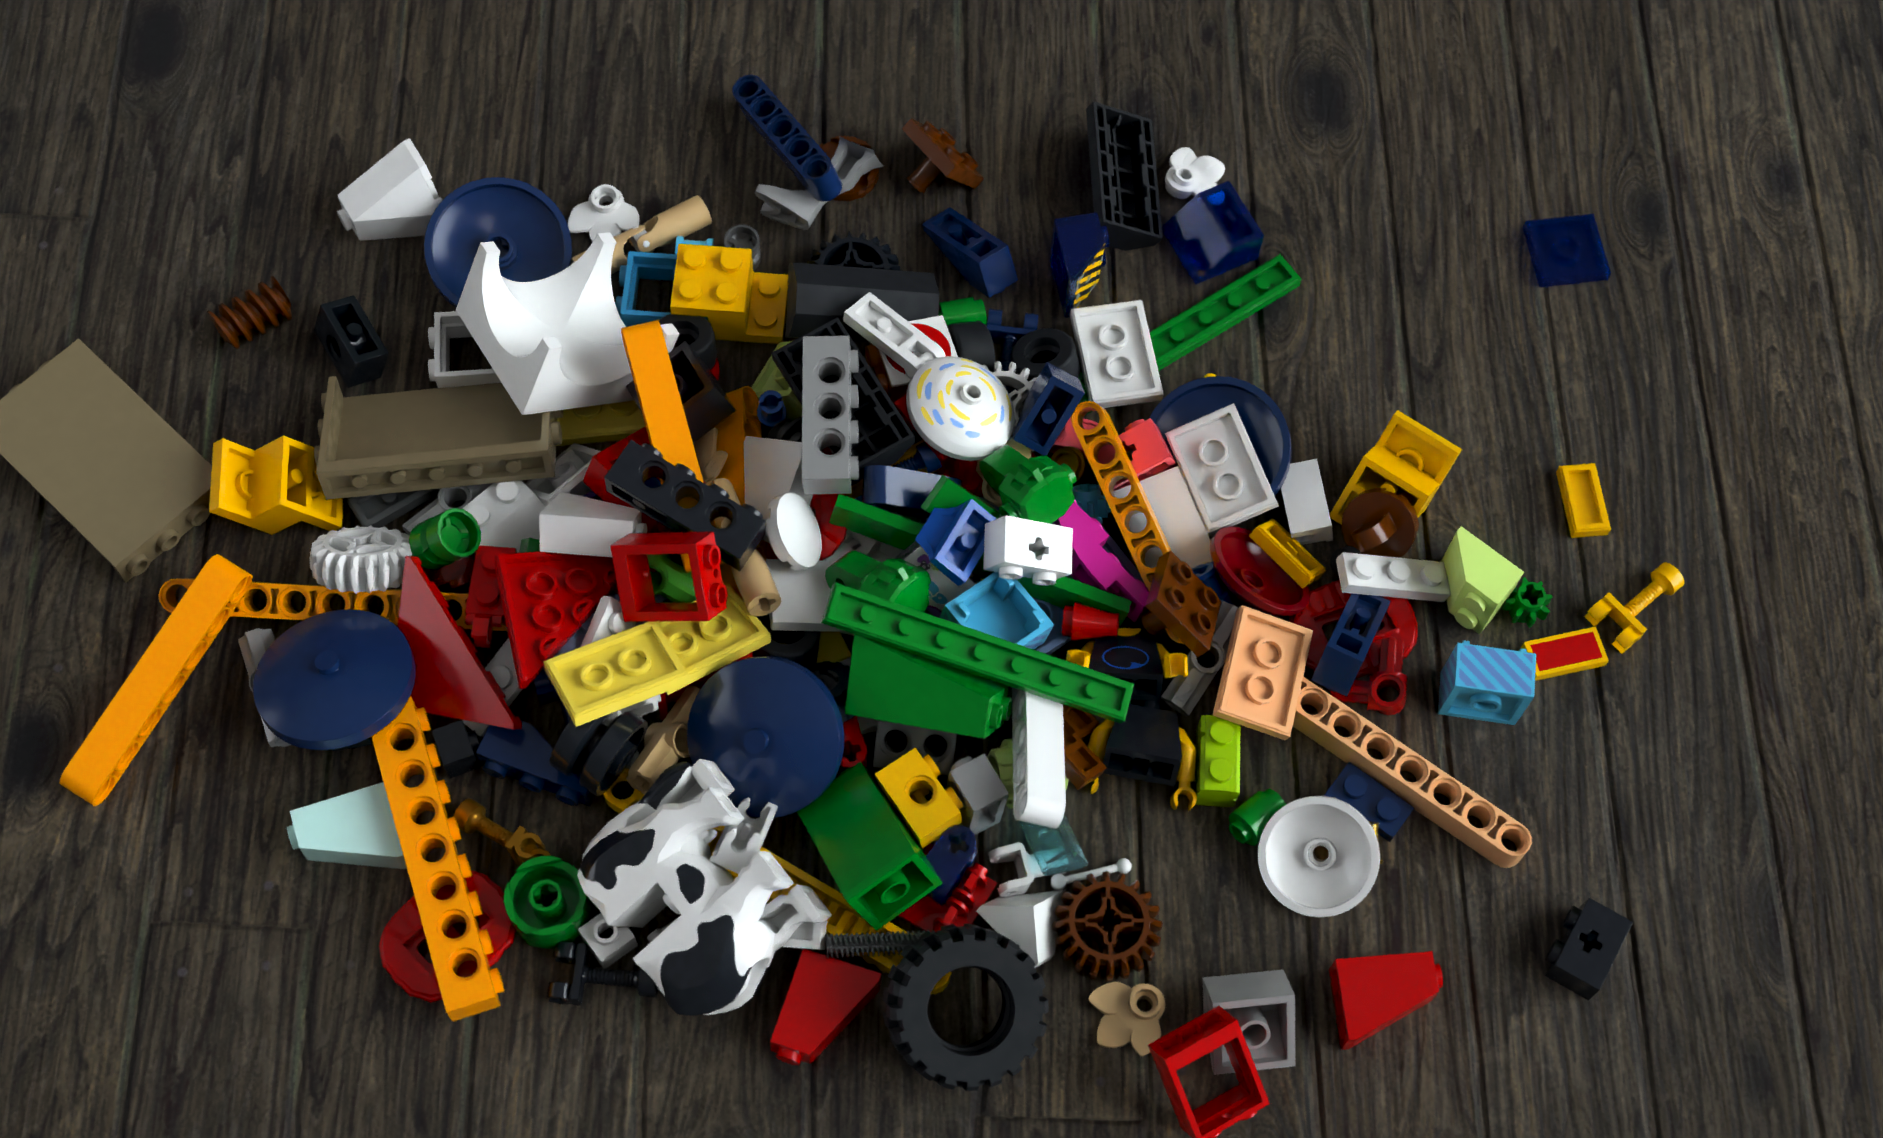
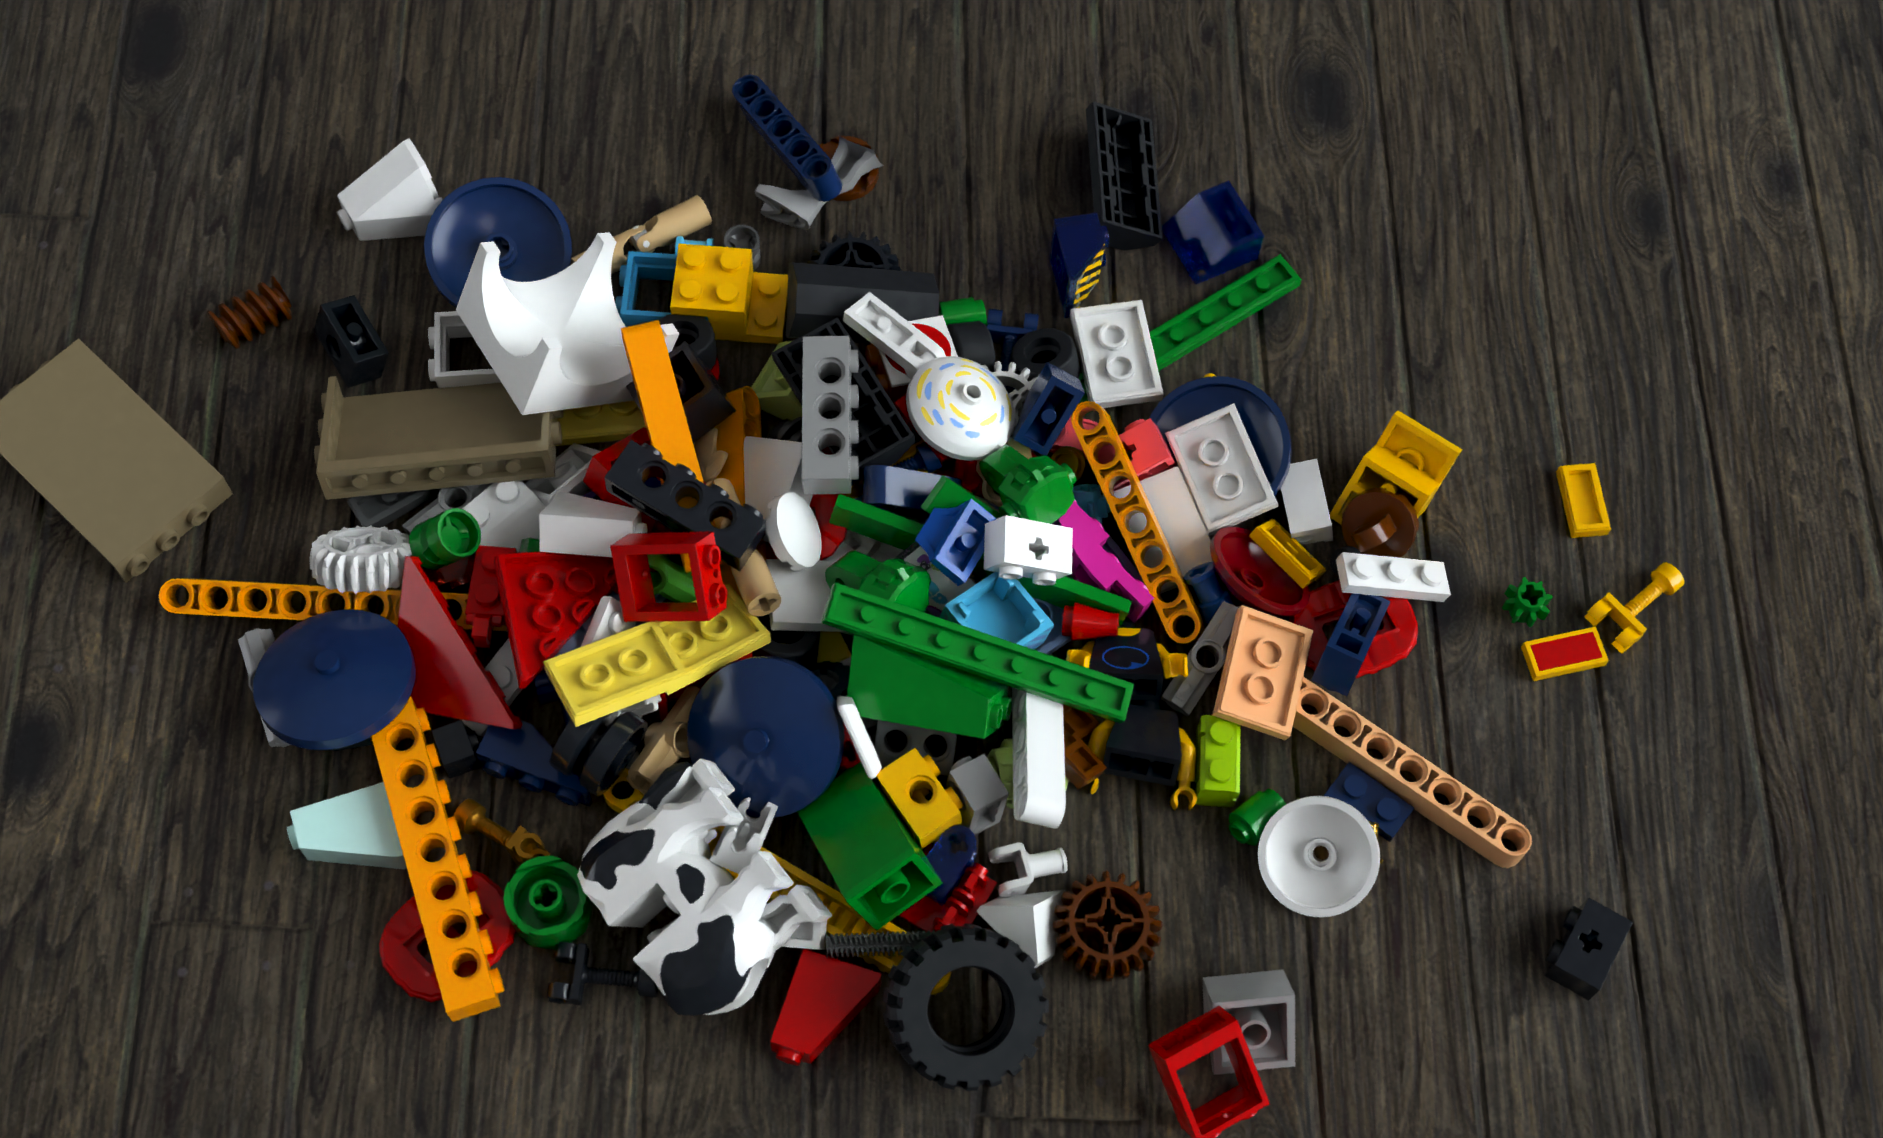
(156, 680): light orange beam -> none
(270, 486): yellow bracket -> none
(596, 218): white plate -> none
(607, 950): white plate -> none
(771, 409): blue axle -> none
(859, 735): none -> white tile
(941, 157): reddish brown plate -> none
(973, 251): dark blue slope -> none
(1054, 848): clear light blue slope -> none
(1059, 881): white hinge -> none
(1122, 1017): tan plate -> none
(1181, 604): reddish brown plate -> none
(1191, 174): white plate -> none
(1379, 991): red slope -> none
(1389, 675): red axle -> none
(1477, 580): yellowish green slope -> none
(1487, 683): medium azure container -> none
(1566, 250): clear blue tile -> none

